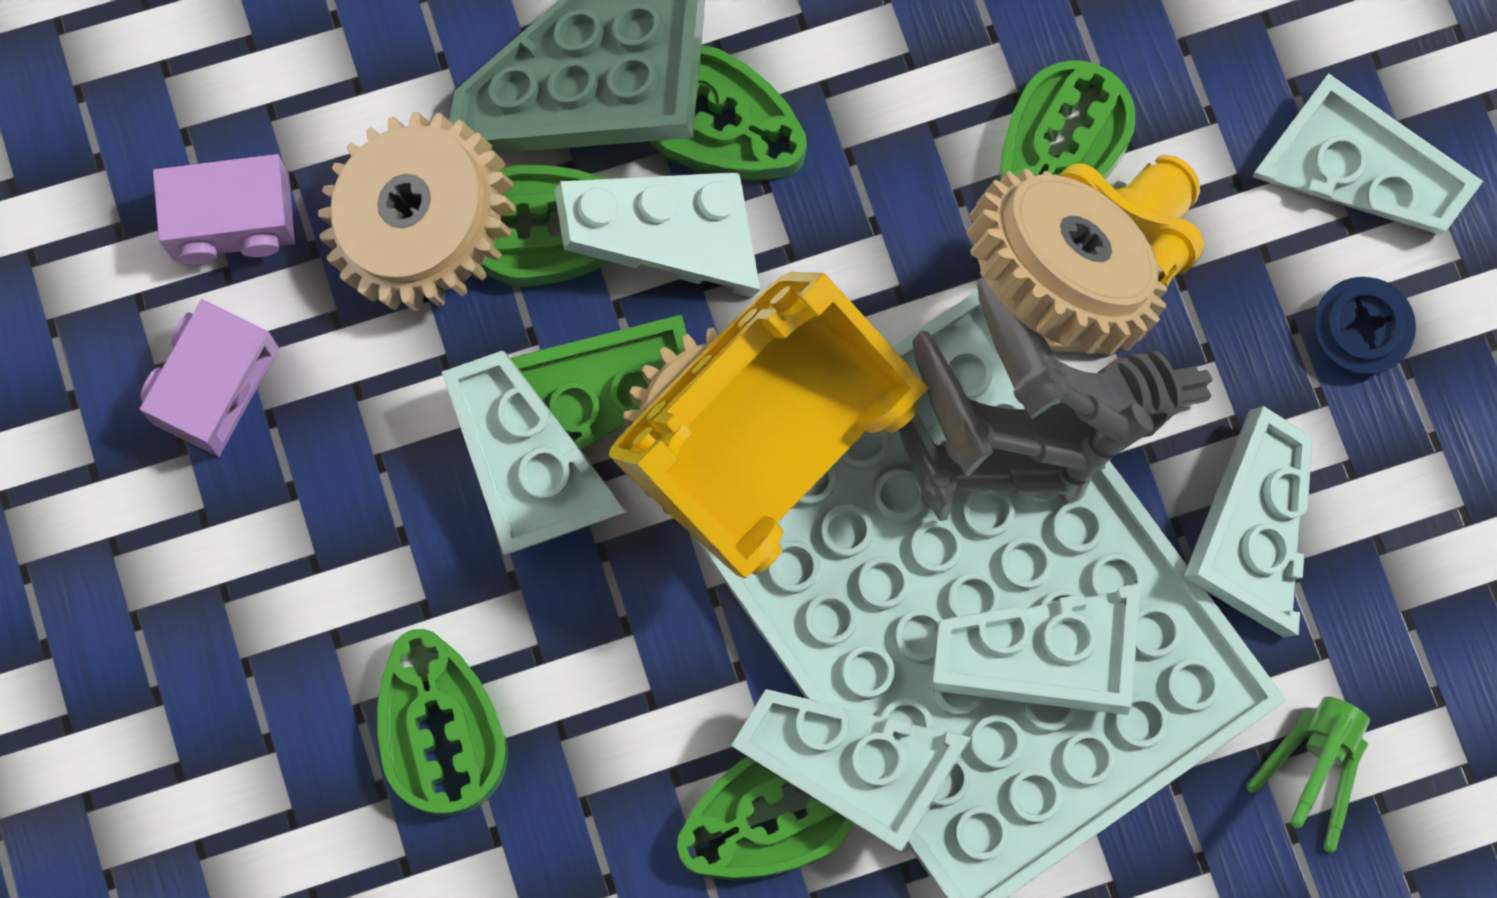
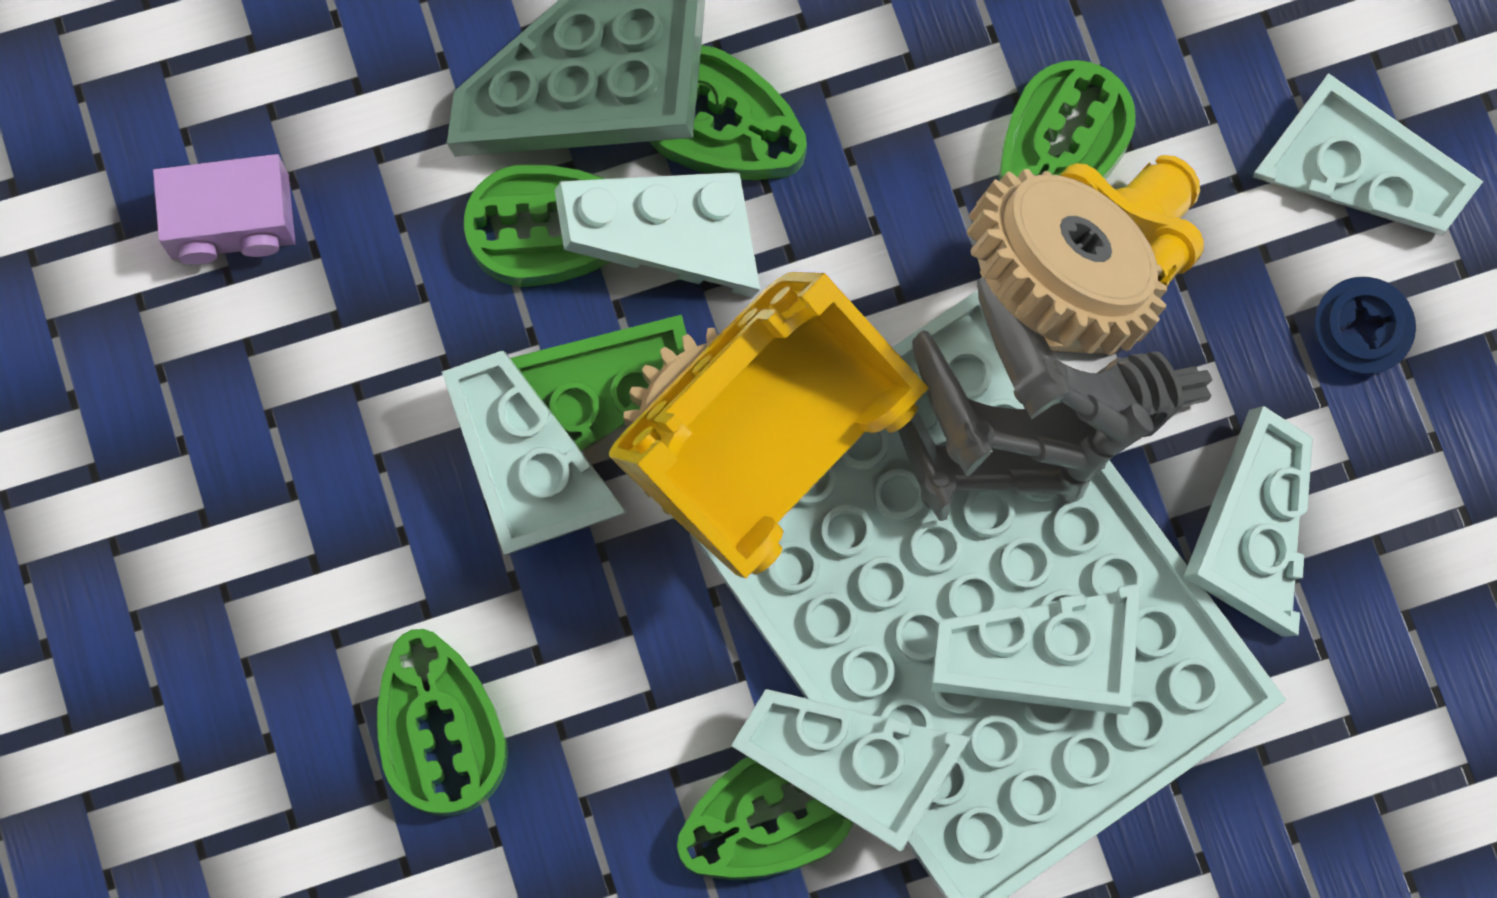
(208, 377): lavender brick -> none
(446, 240): tan gear -> none
(1333, 734): bright green plant -> none

